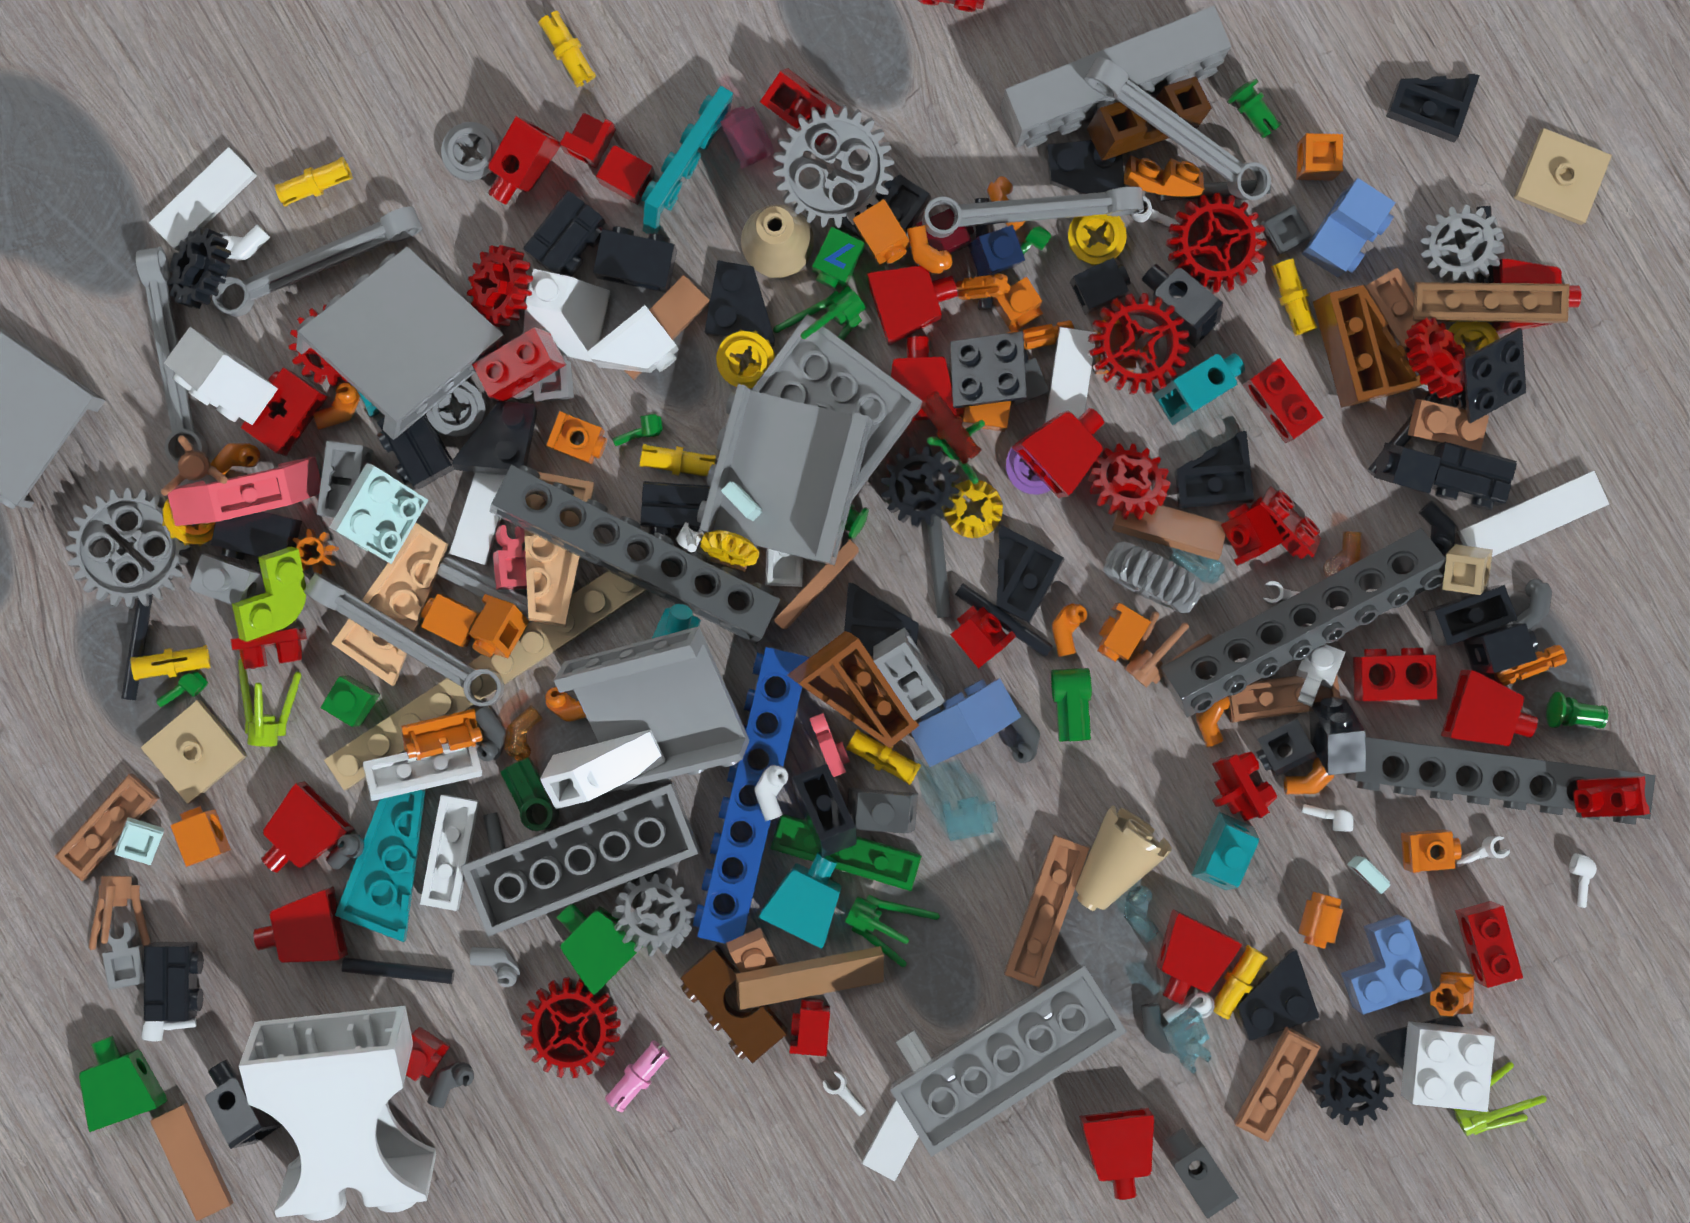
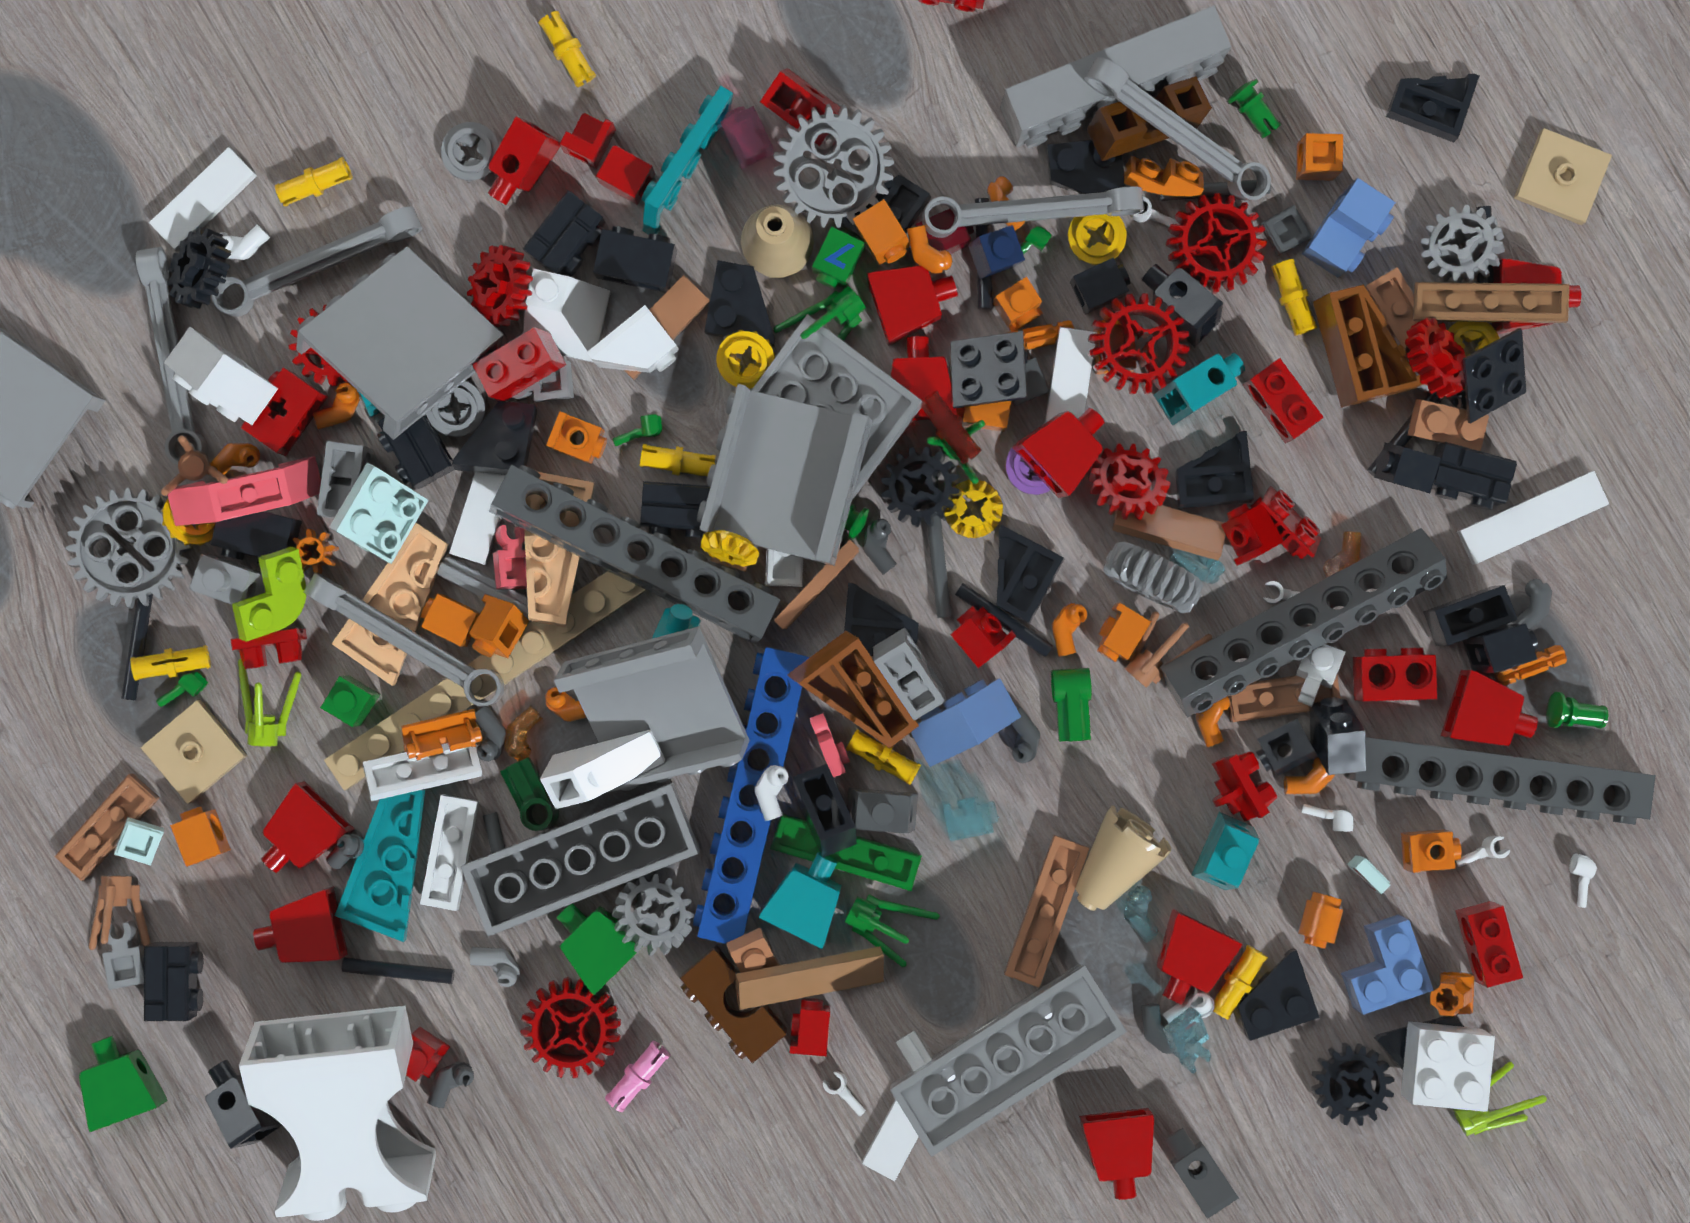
(154, 1029): white hand -> none
(191, 1161): nougat tile -> none
(688, 538): white hand -> none
(742, 500): light aqua tile -> none
(875, 545): none -> dark grey arm
(982, 286): orange axle -> none
(1277, 1084): nougat tile -> none
(1442, 527): black arm -> none
(1467, 569): tan brick -> none
(1611, 797): red hips -> none

